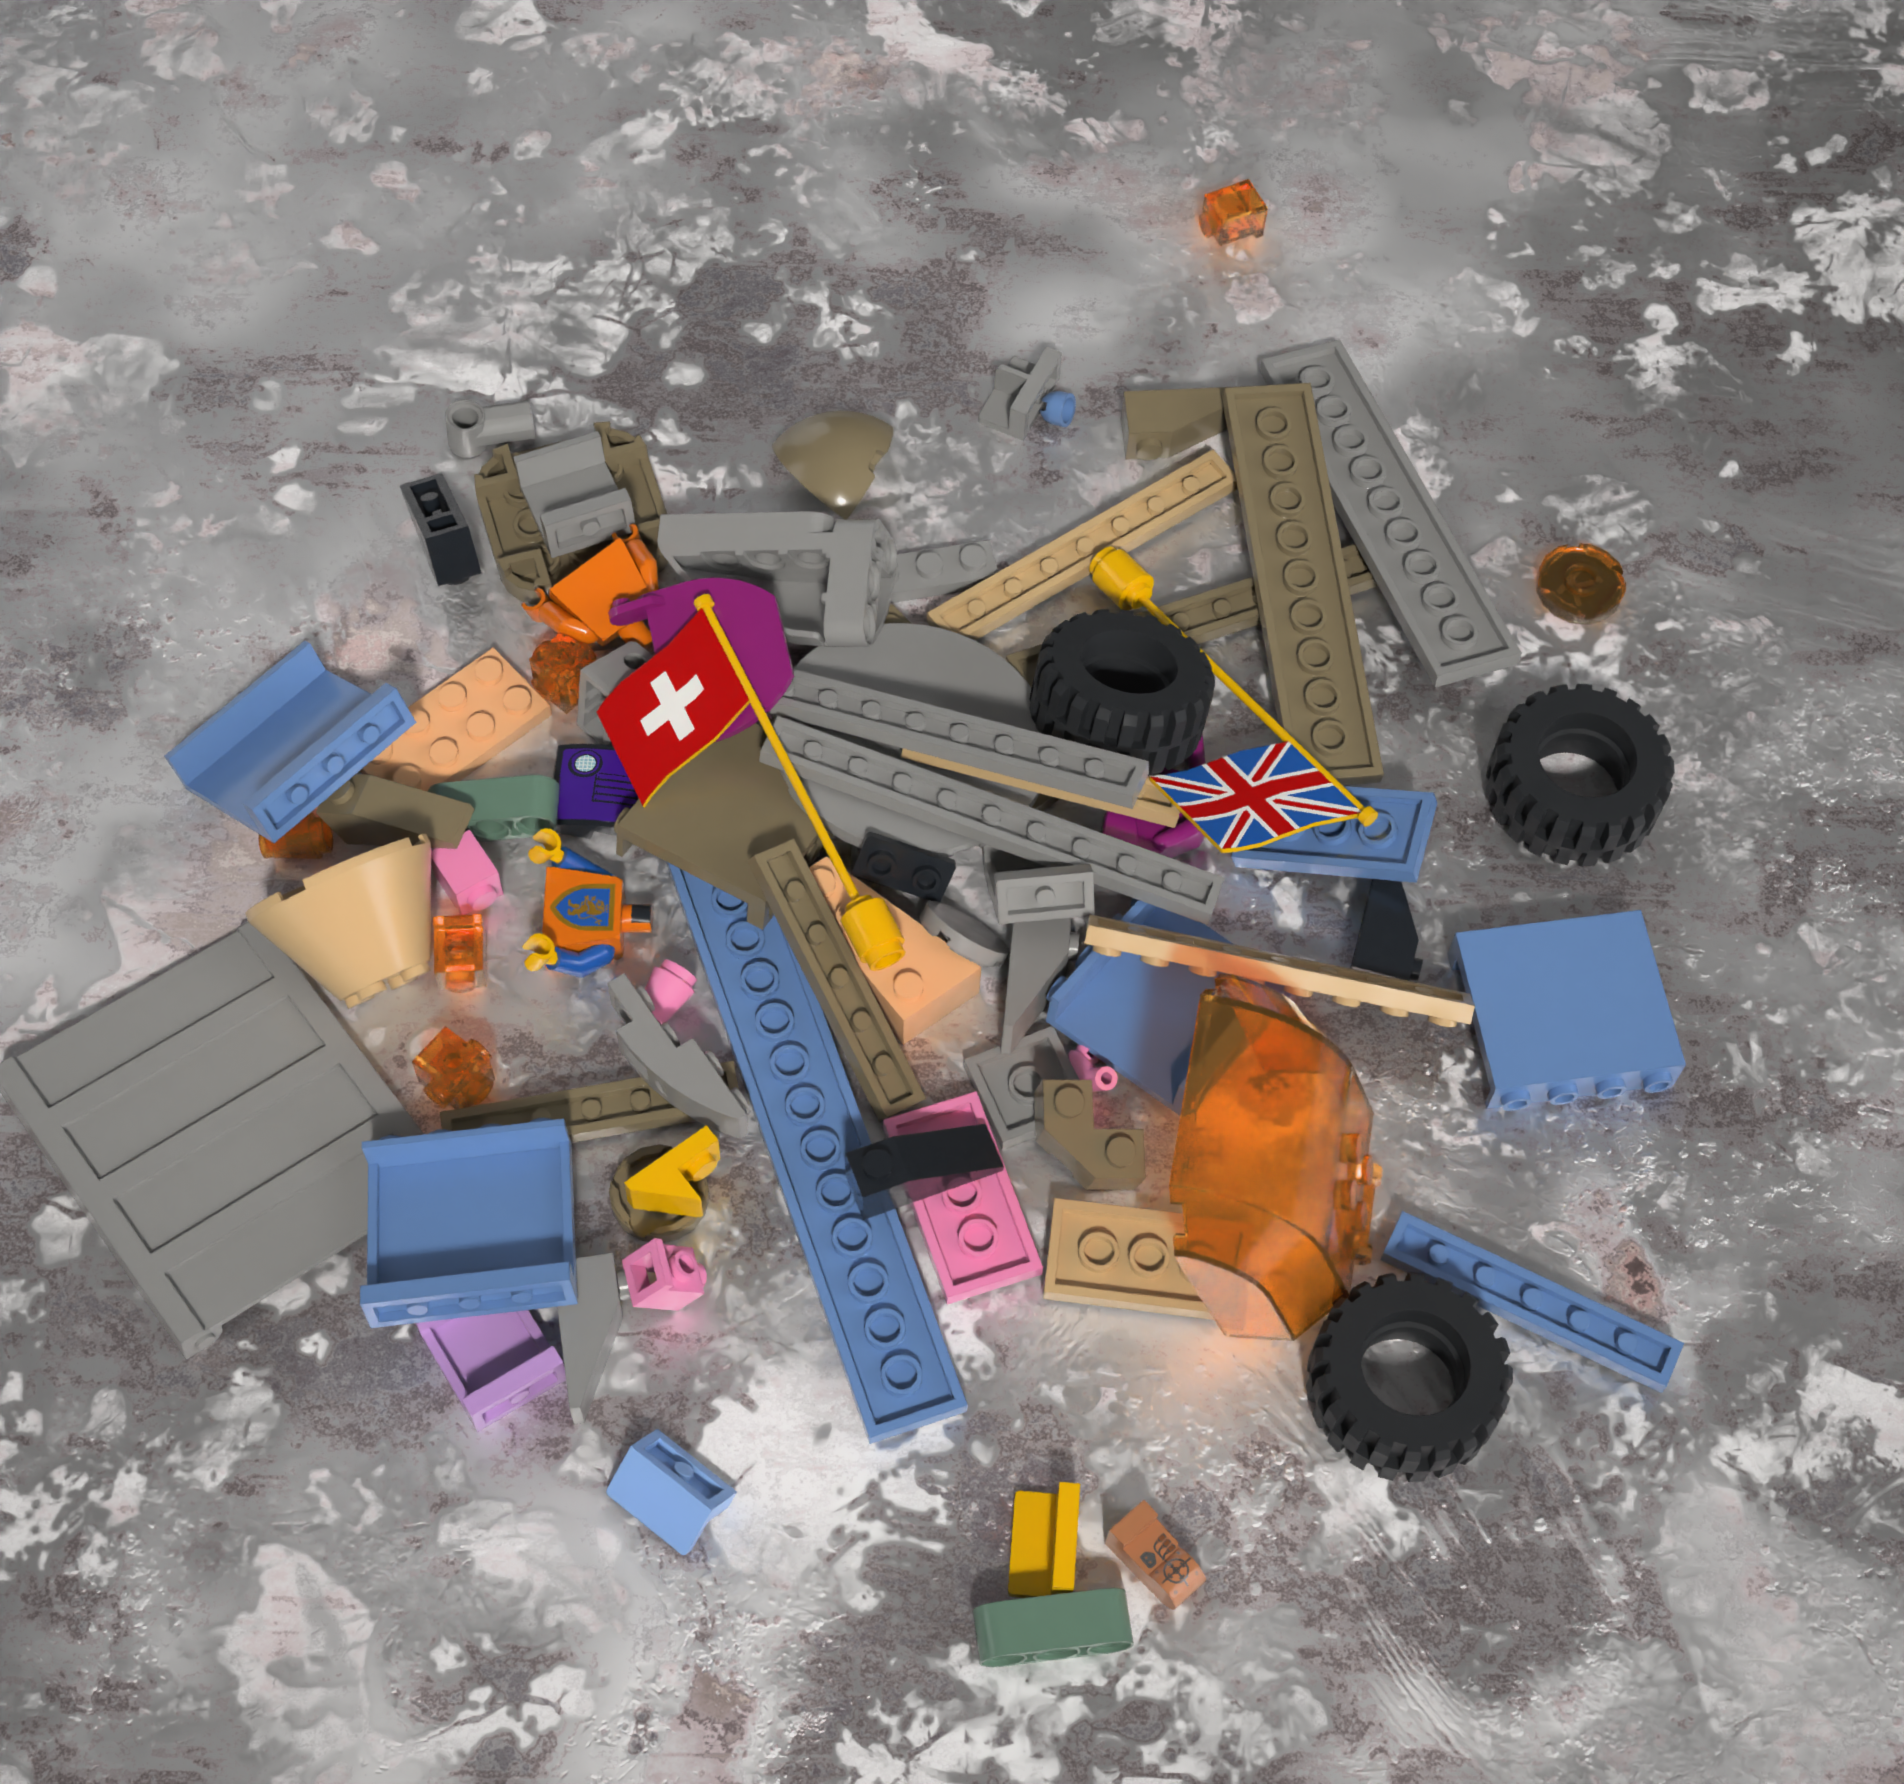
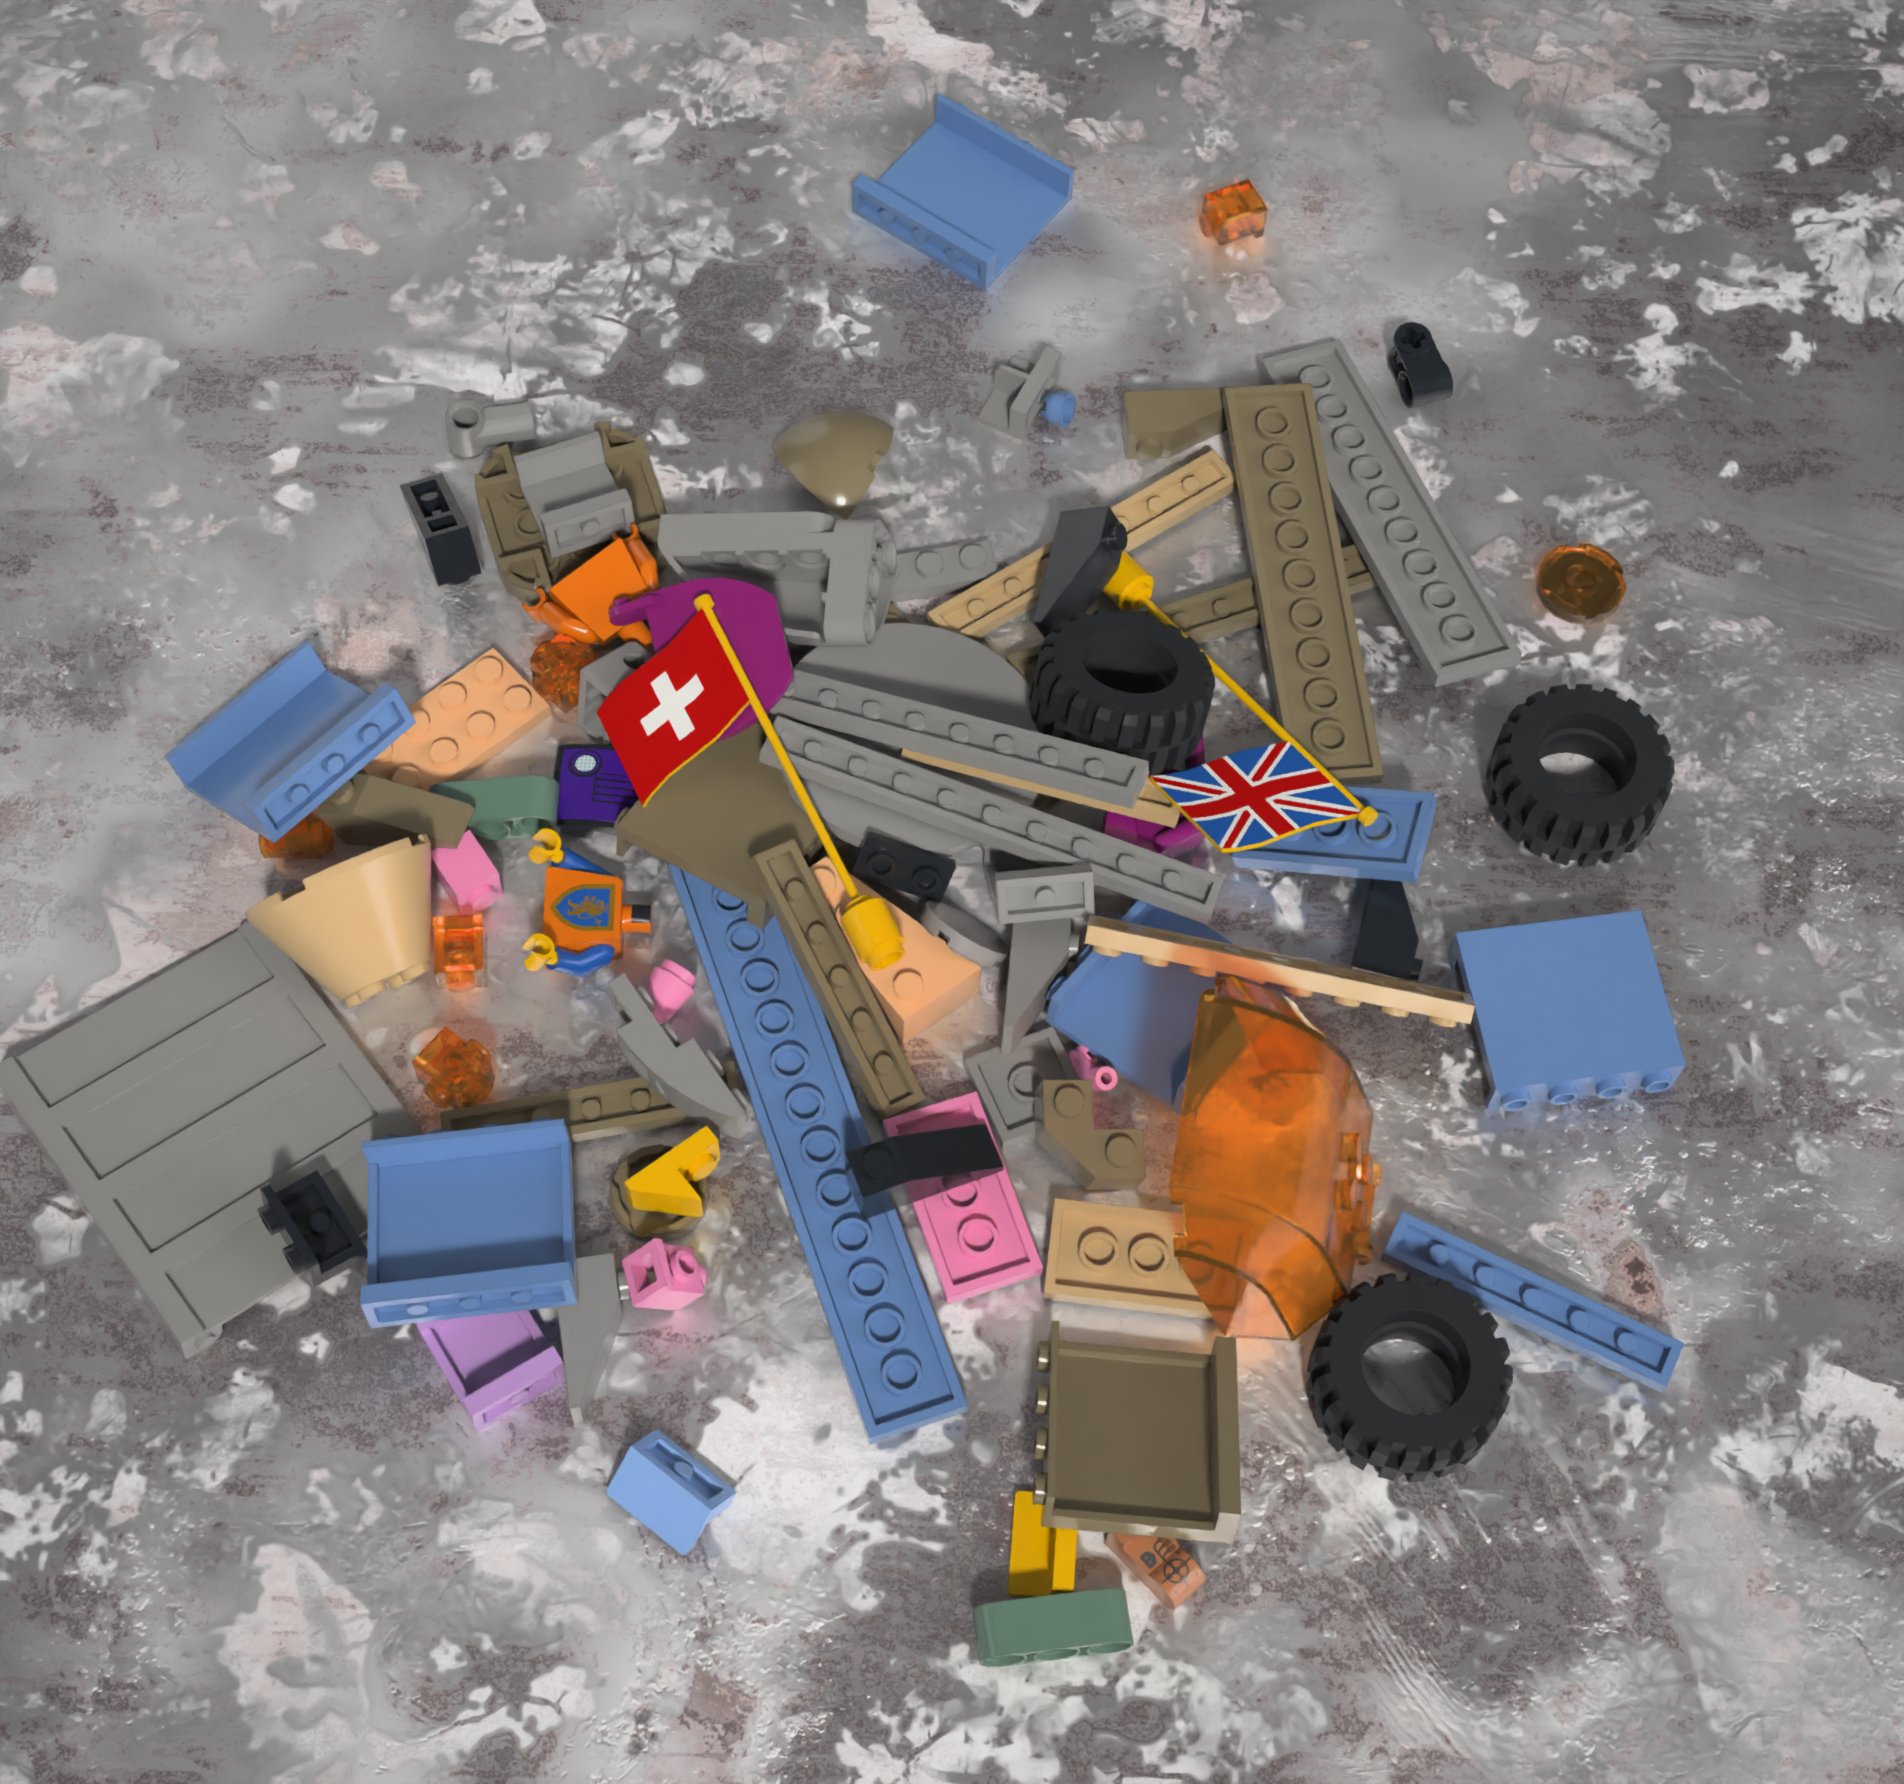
(313, 1227): none -> black bracket
(966, 194): none -> medium blue panel
(1079, 565): none -> black slope
(1138, 1440): none -> dark tan panel
(1418, 366): none -> black piece

